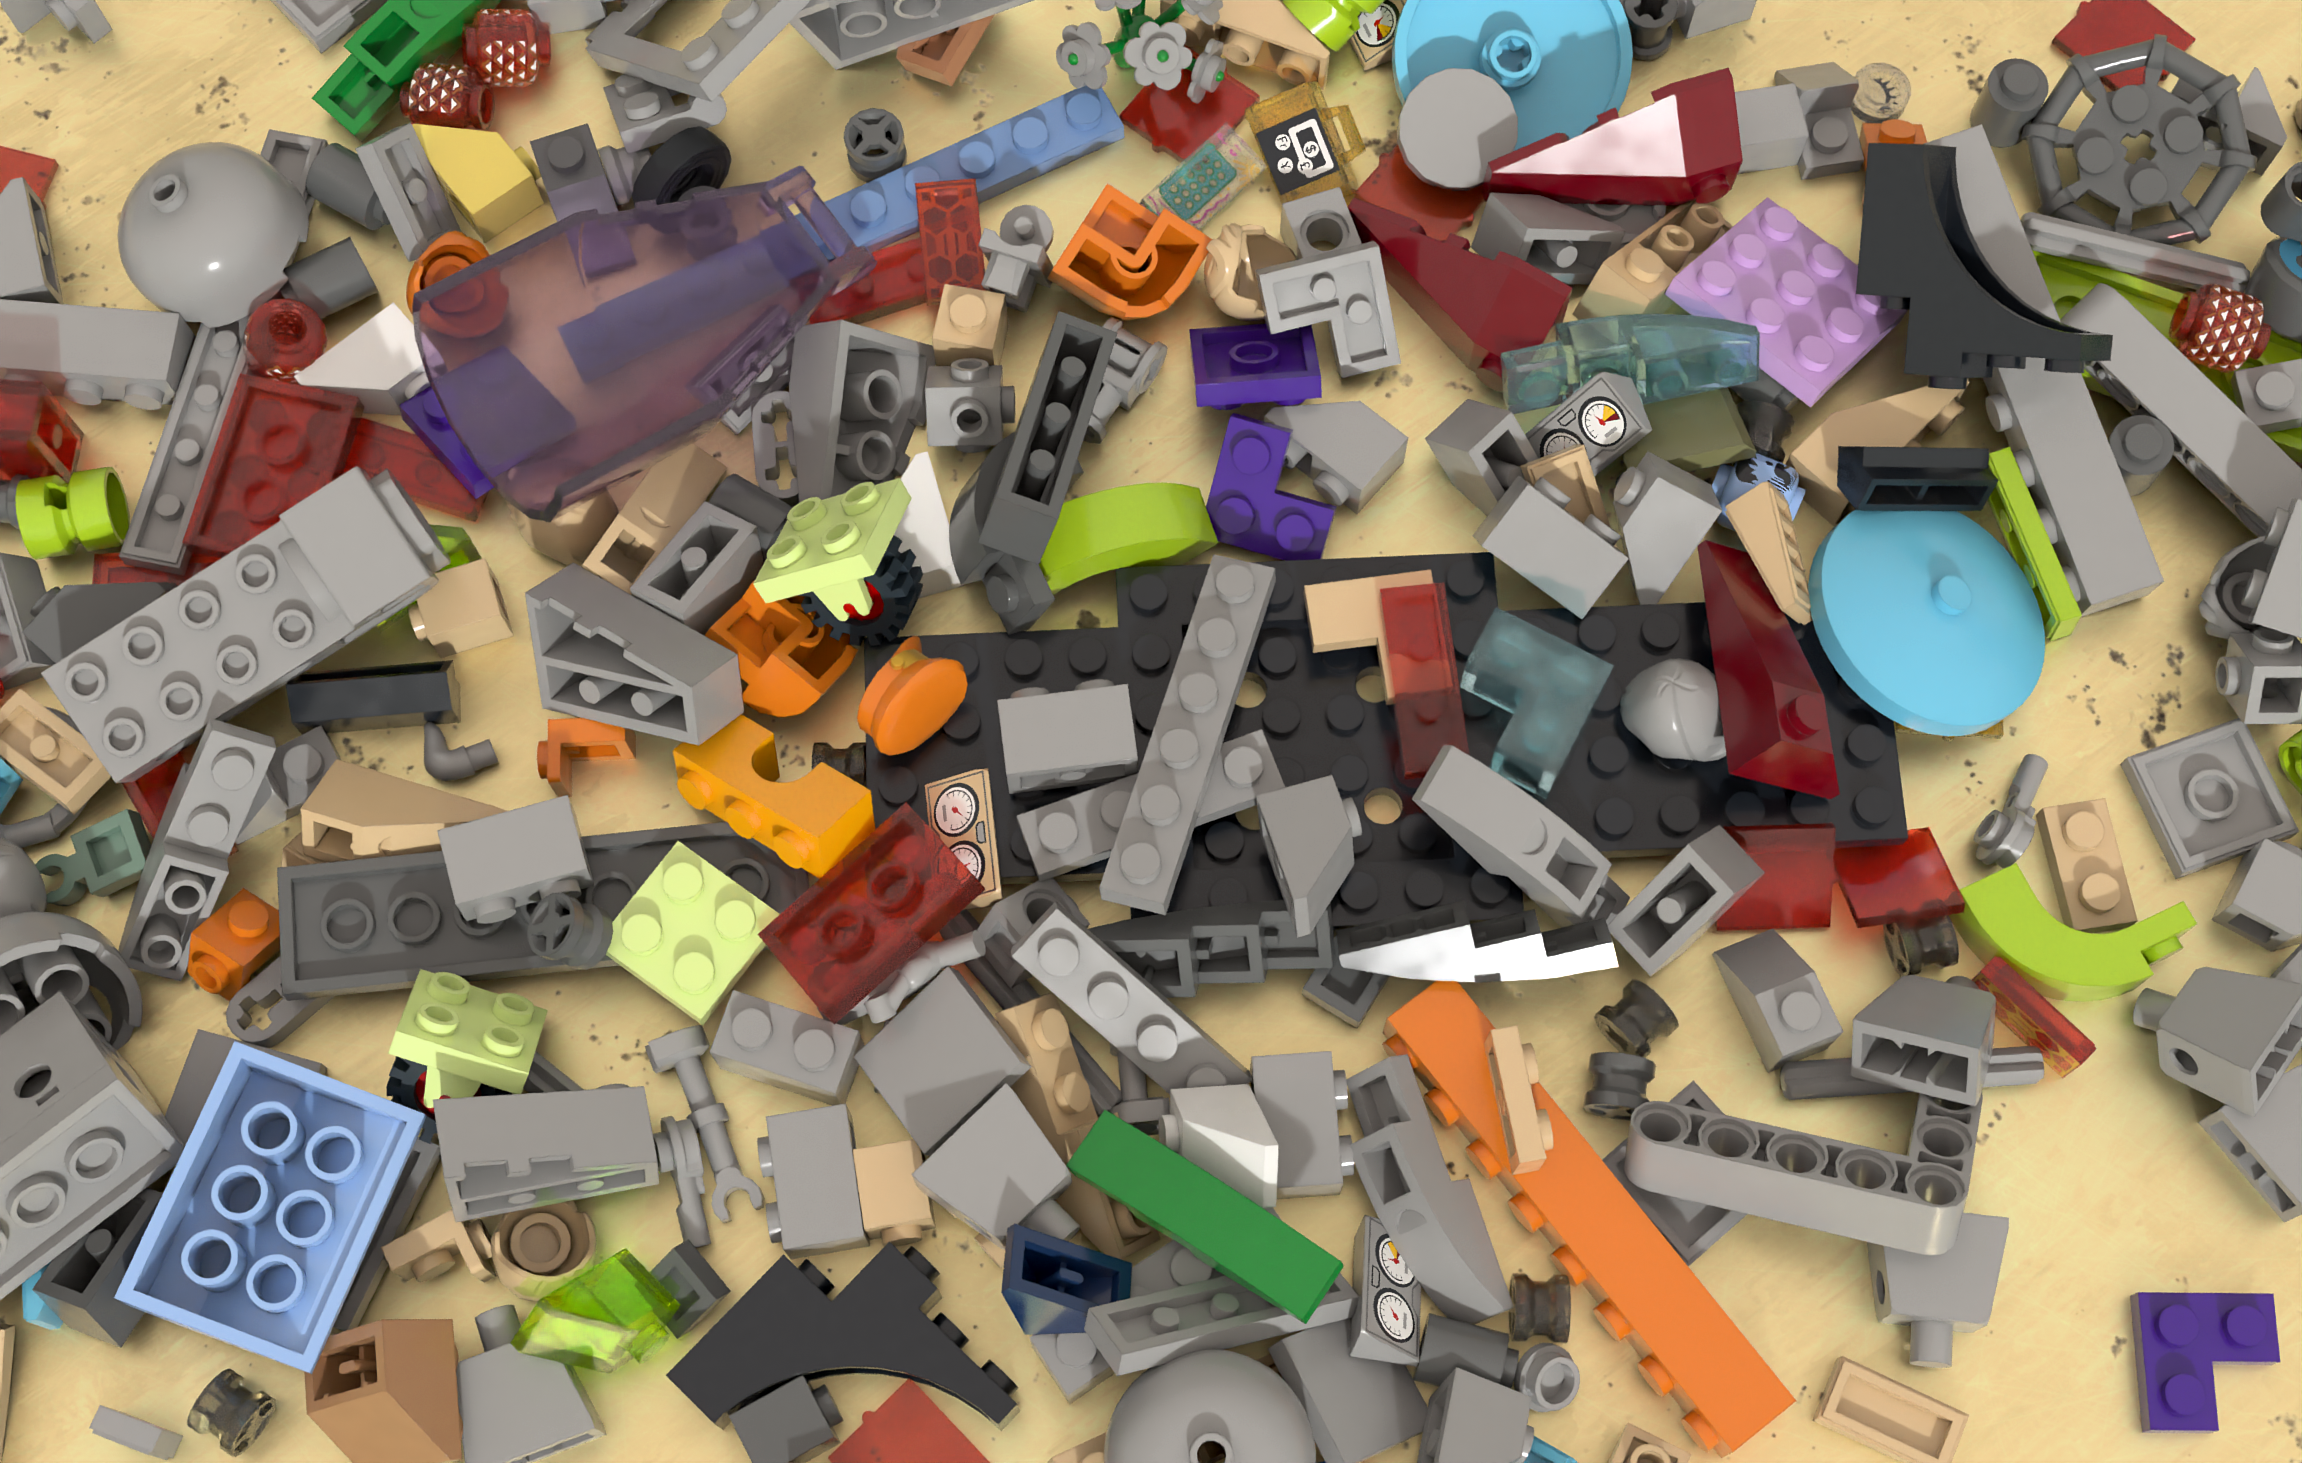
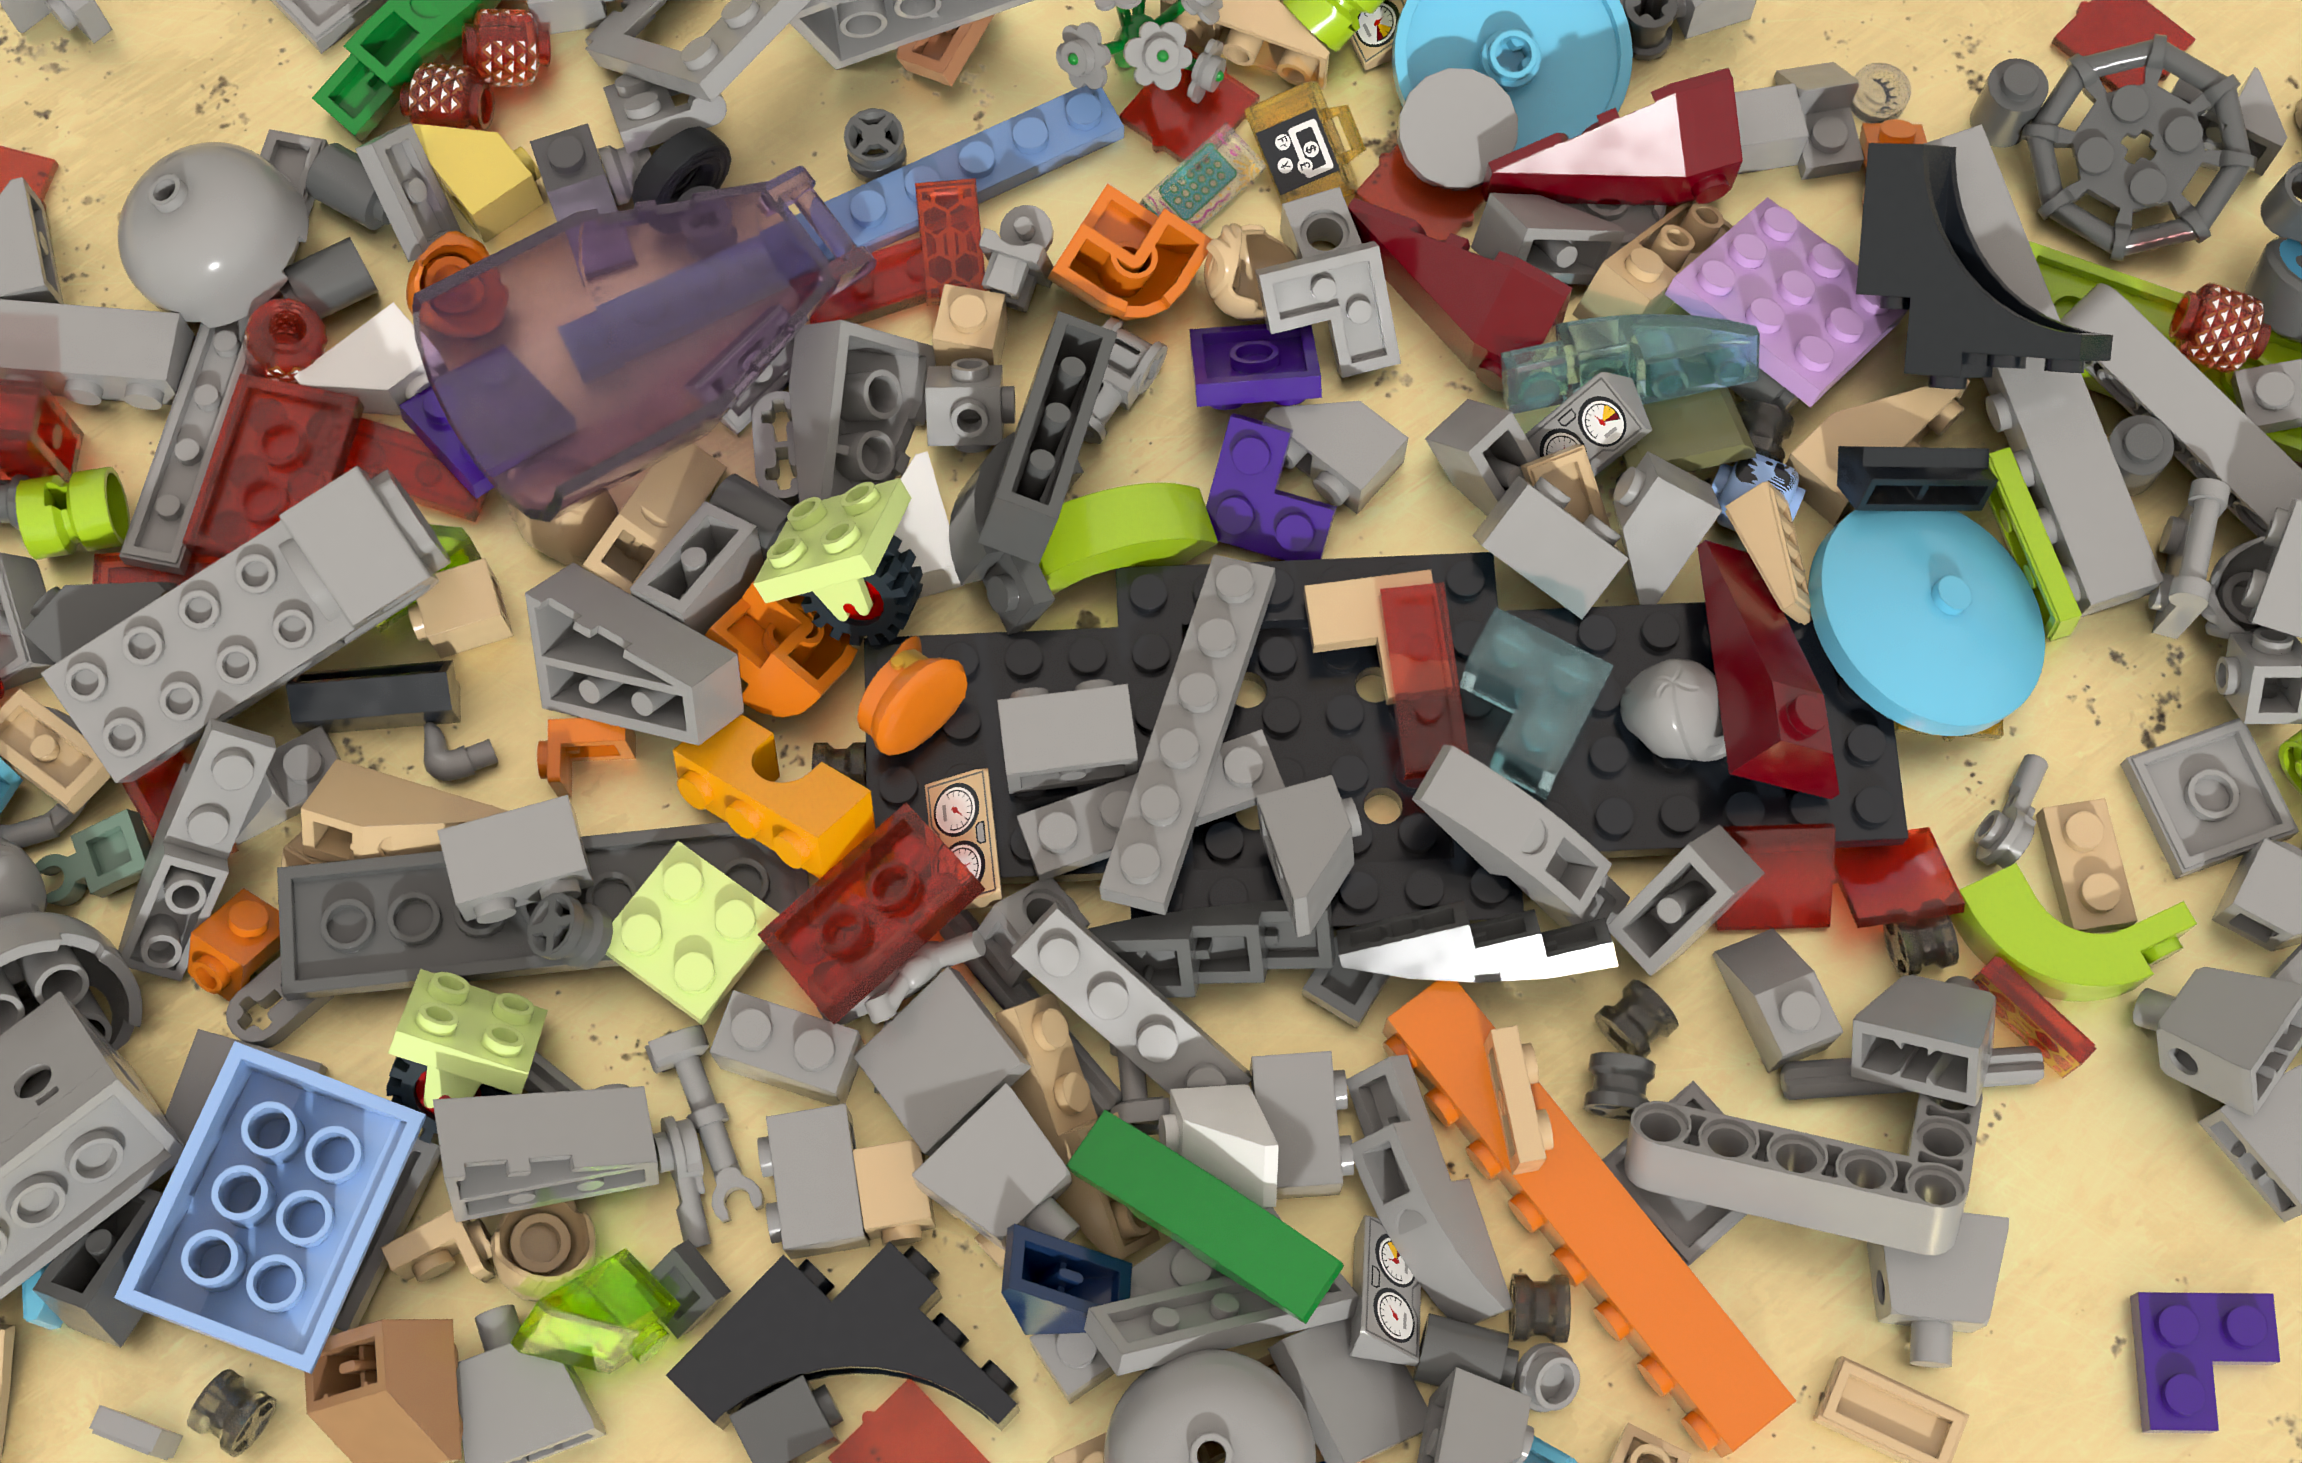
(2131, 254): light grey axle -> none
(2189, 548): none -> light grey plate

